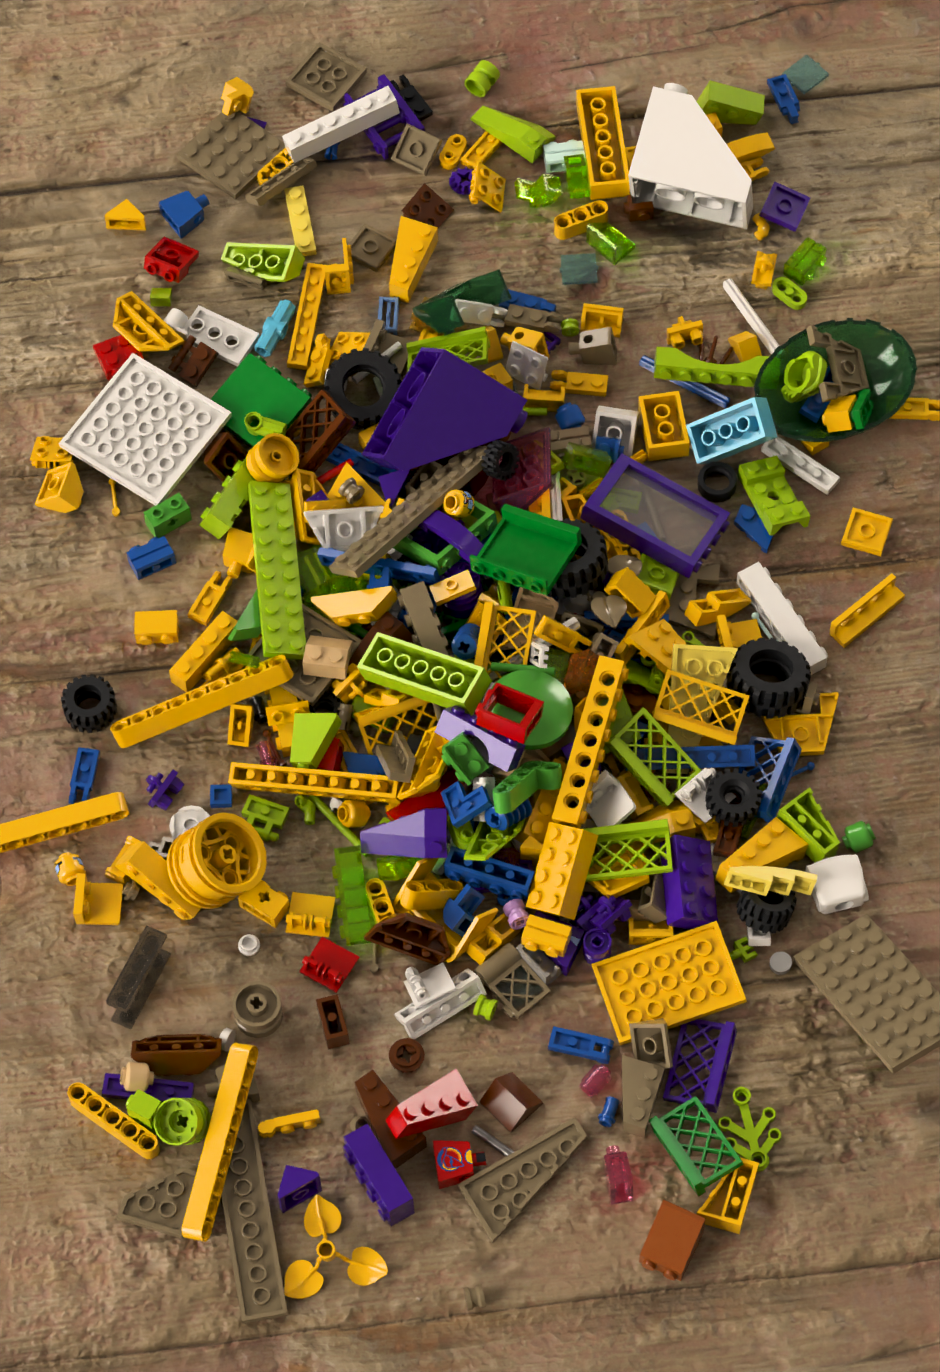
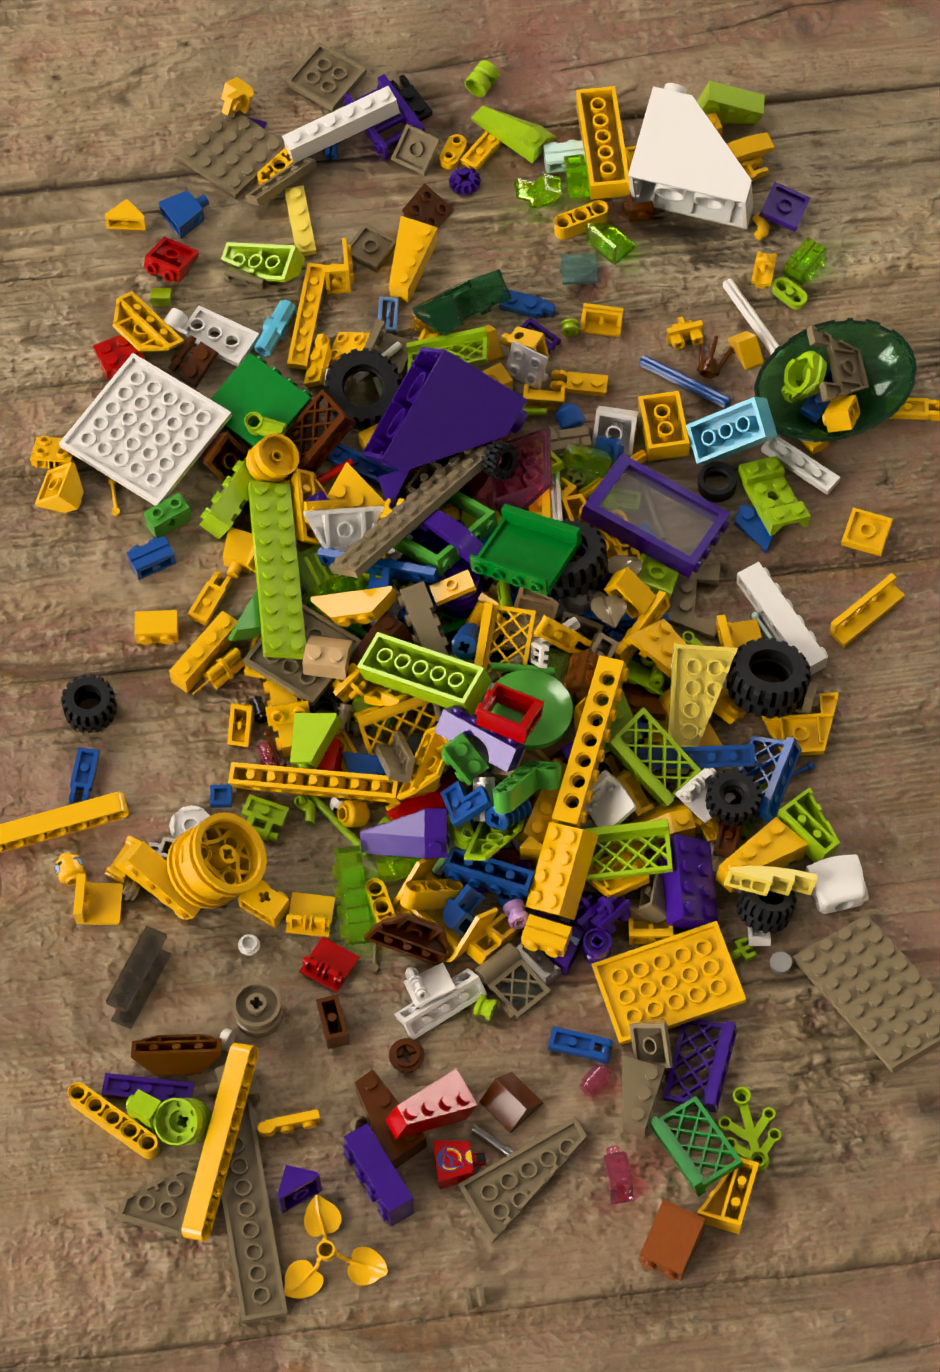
(136, 1076): tan head -> none
(160, 798): dark purple hips -> none
(201, 701): yellow beam -> none
(244, 659): clear neon green axle -> none
(351, 490): dark tan wheel -> none
(458, 503): yellow head -> none
(480, 313): white hinge -> none
(487, 186): yellow hinge -> none
(533, 319): dark tan hinge -> none
(596, 347): dark tan torso -> none
(608, 1113): blue pin -> none
(676, 365): lime arch -> none
(694, 725): yellow fence -> none
(716, 603): yellow slope -> none
(784, 97): blue hinge -> none
(805, 74): clear light blue piece -> none
(858, 836): bright green head -> none
(862, 409): green hinge -> none

